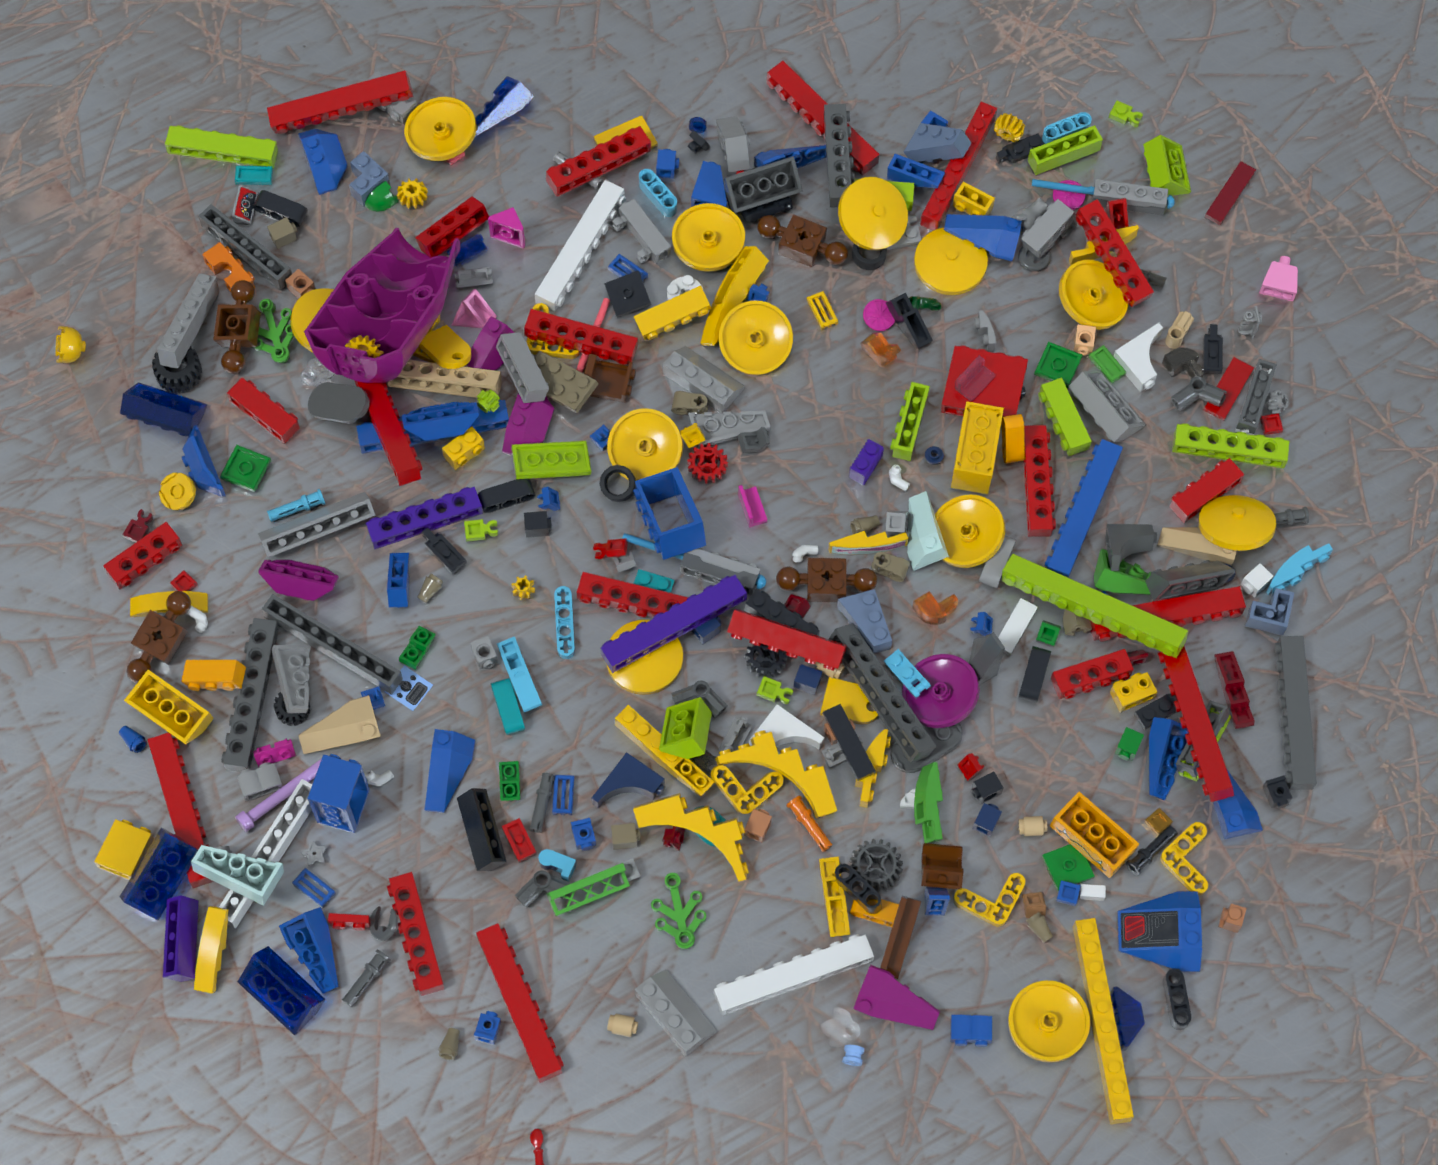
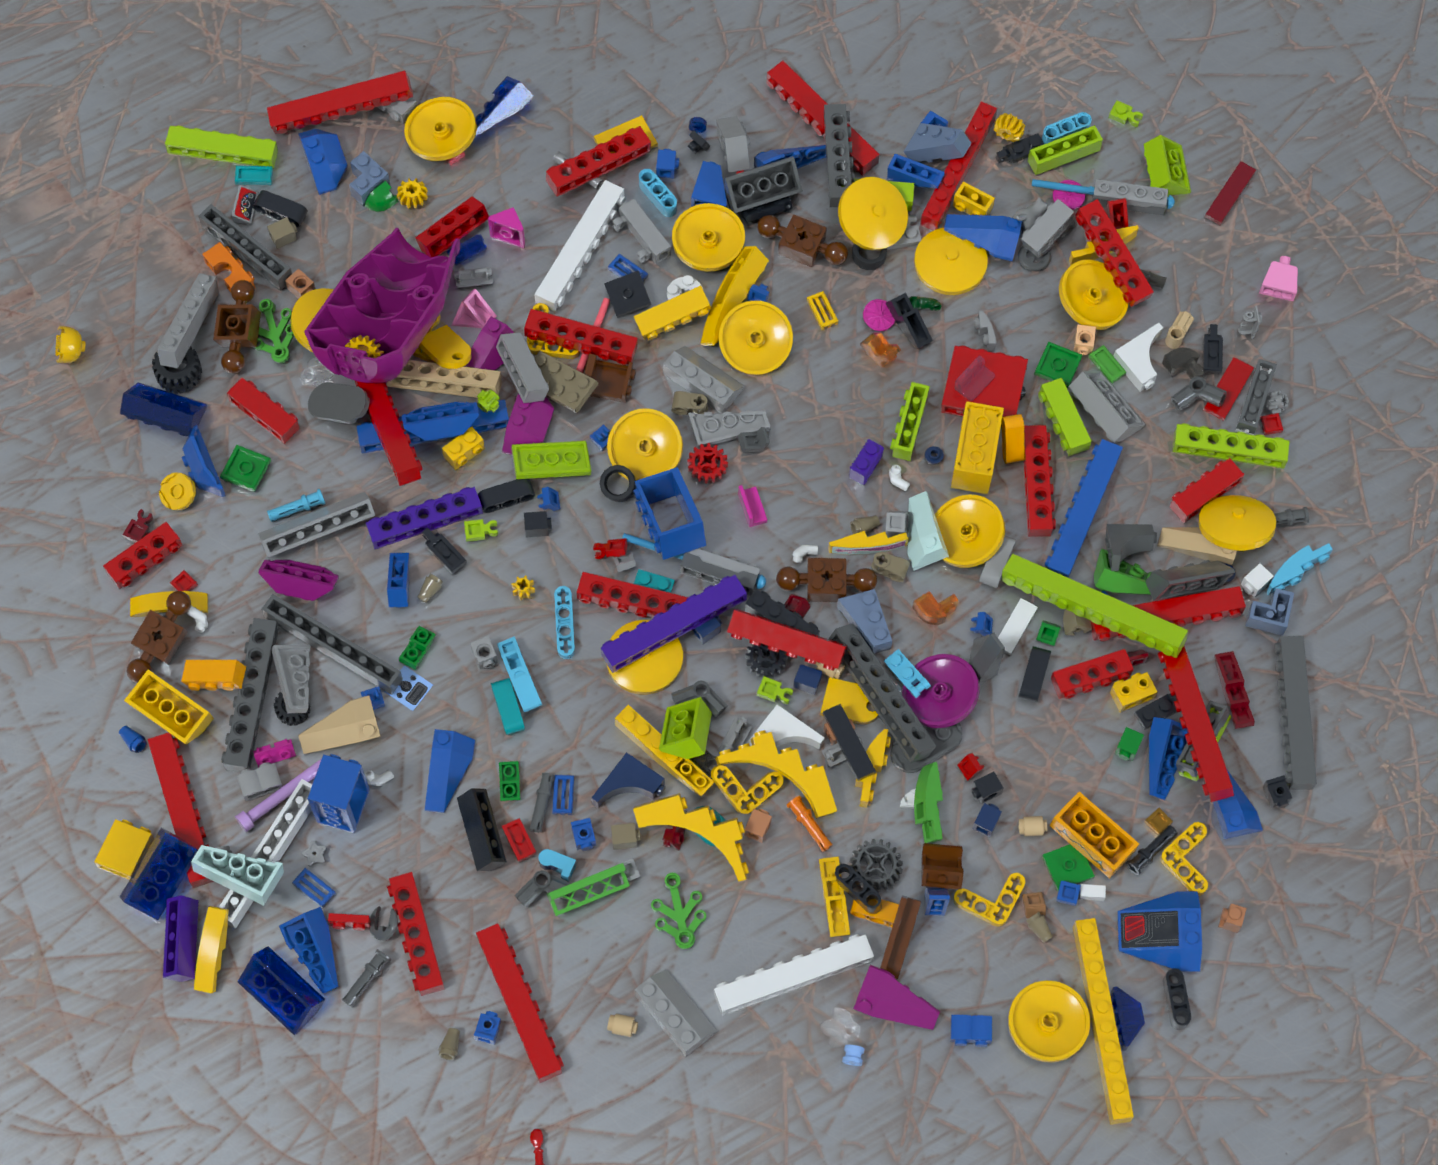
(692, 435): yellow tile -> none

